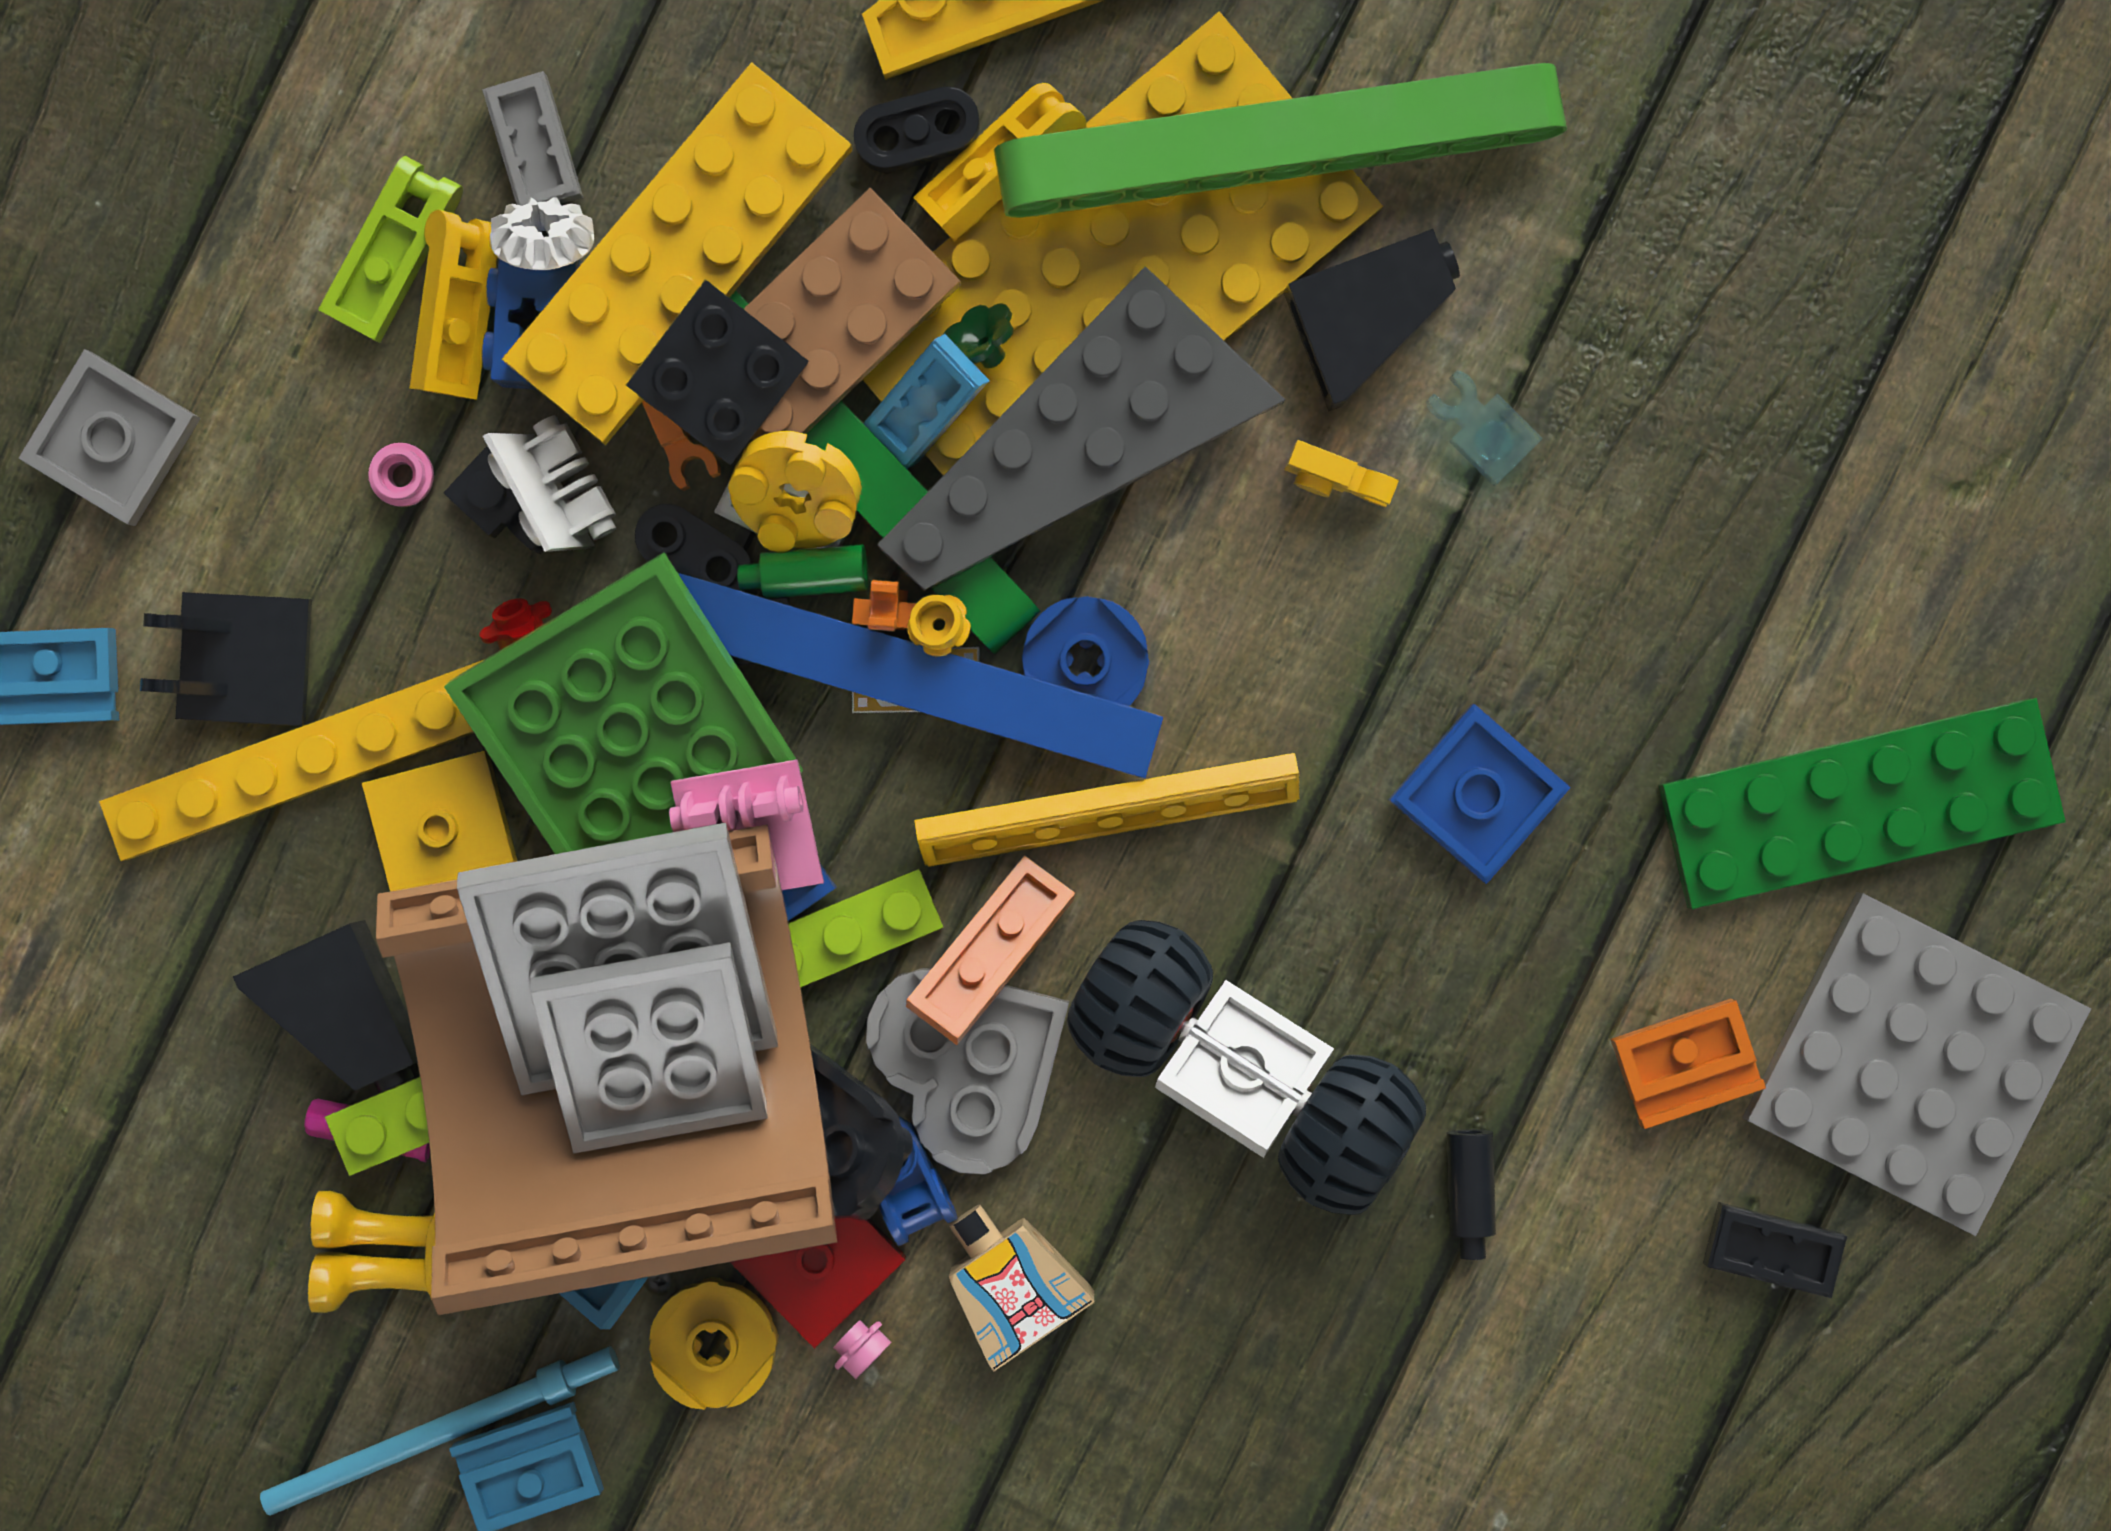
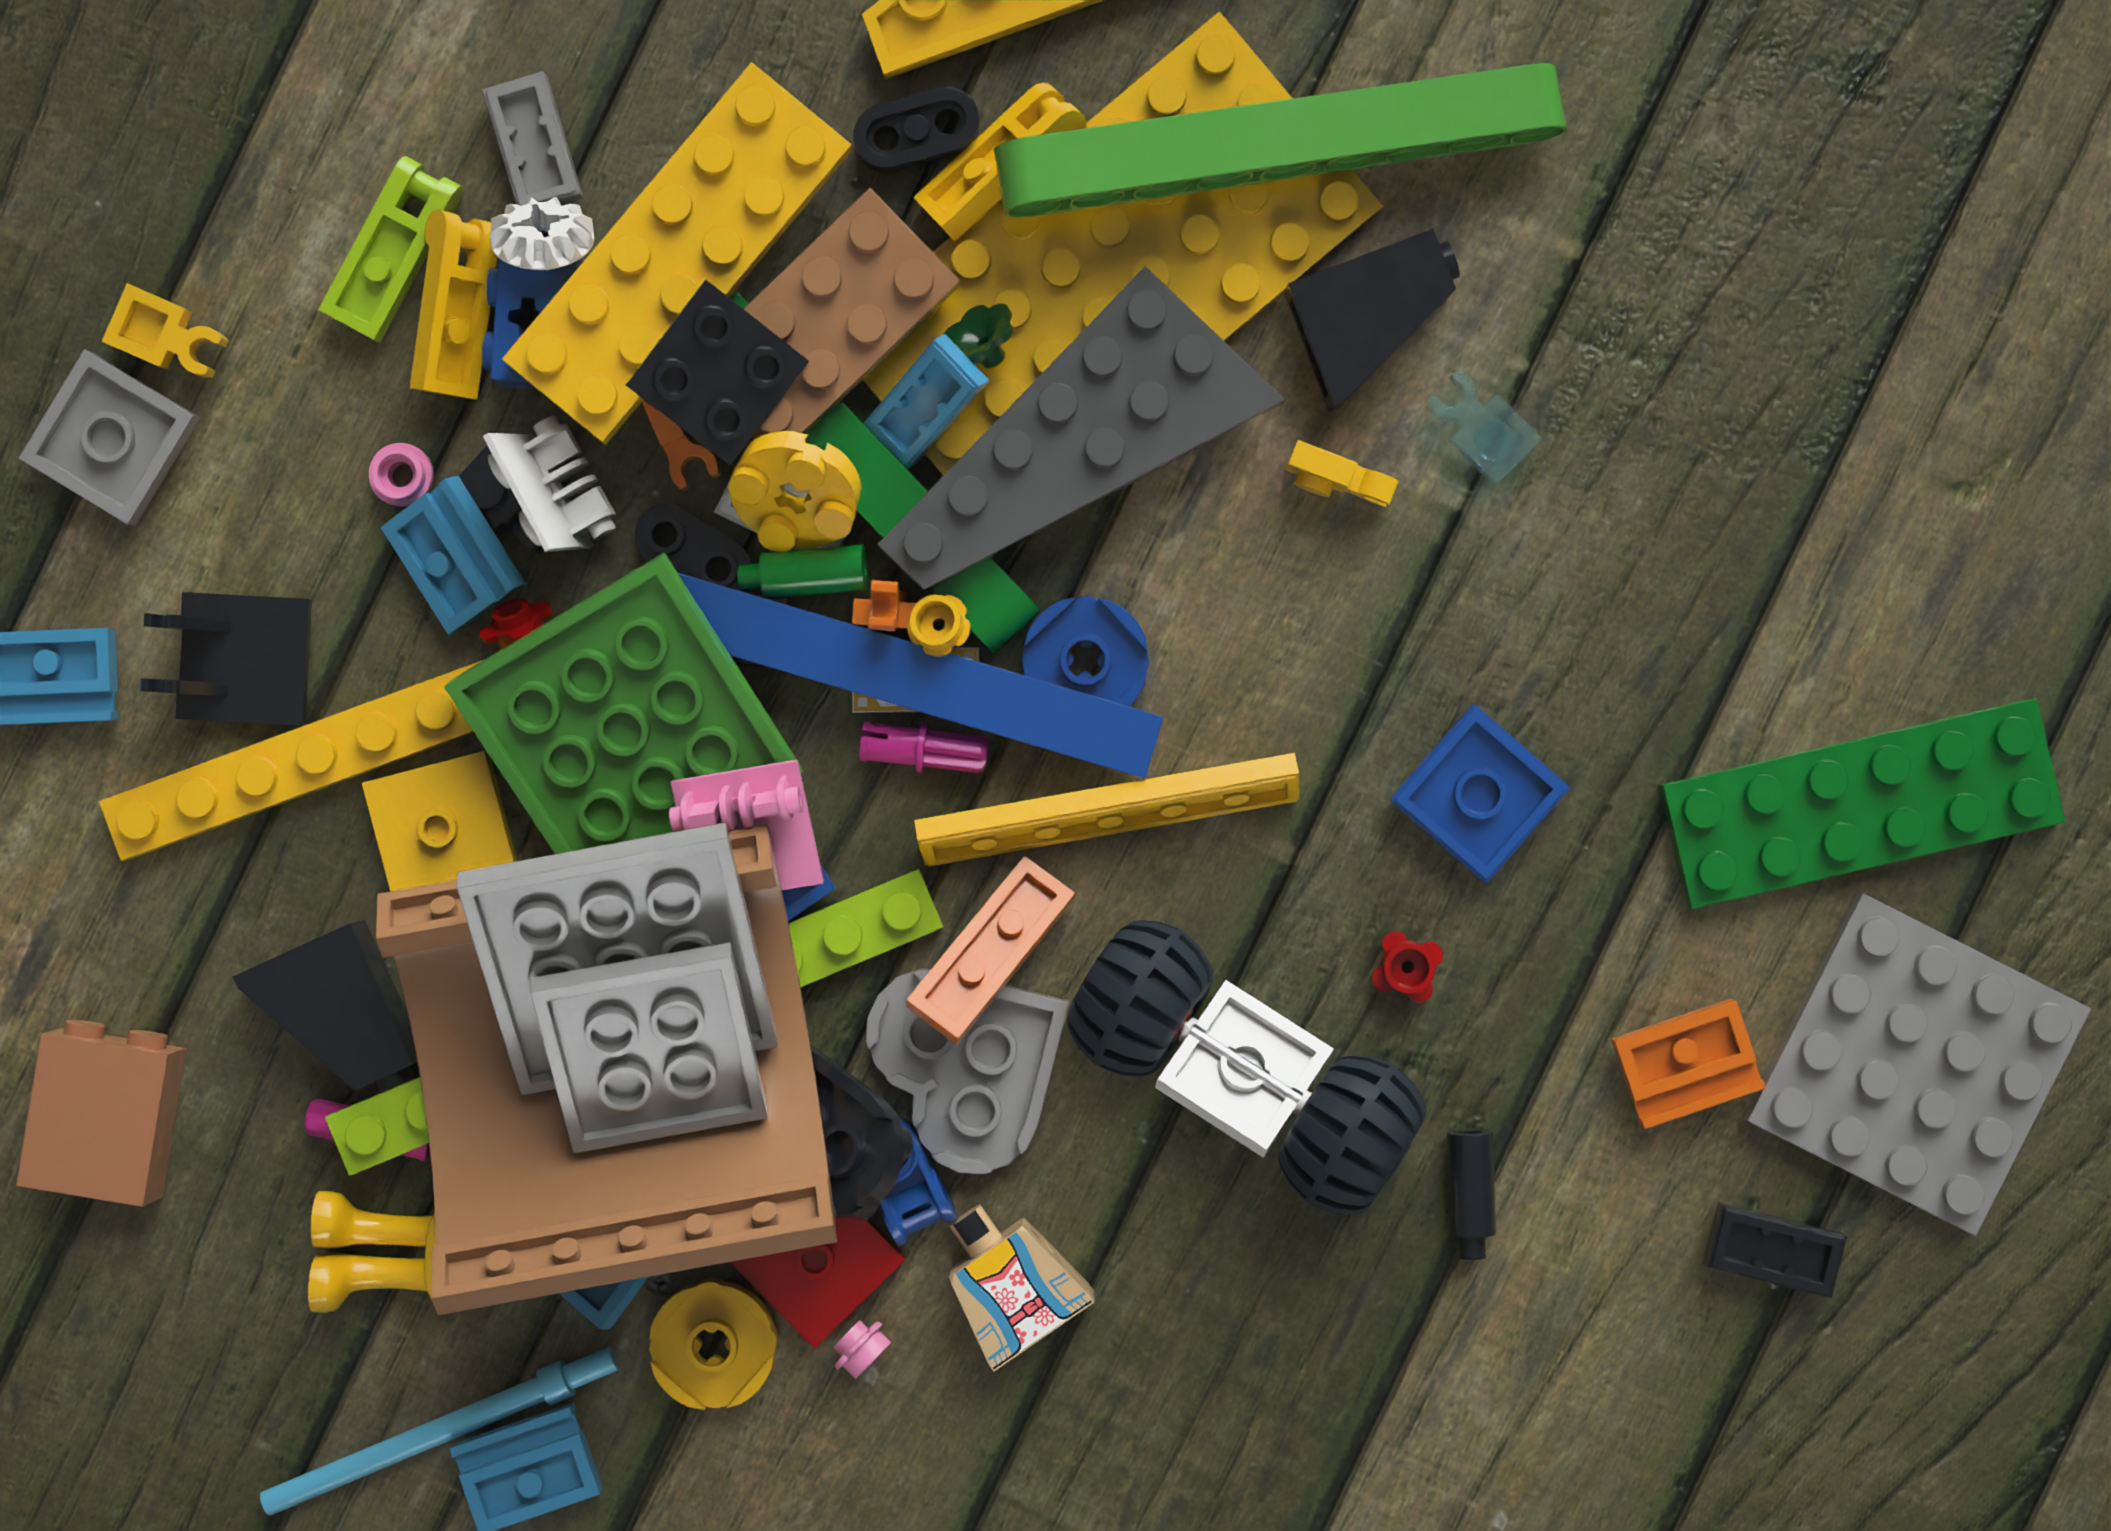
(102, 1114): none -> nougat brick
(158, 331): none -> yellow plate
(453, 555): none -> dark azure plate
(923, 747): none -> dark pink axle
(1418, 981): none -> red plate

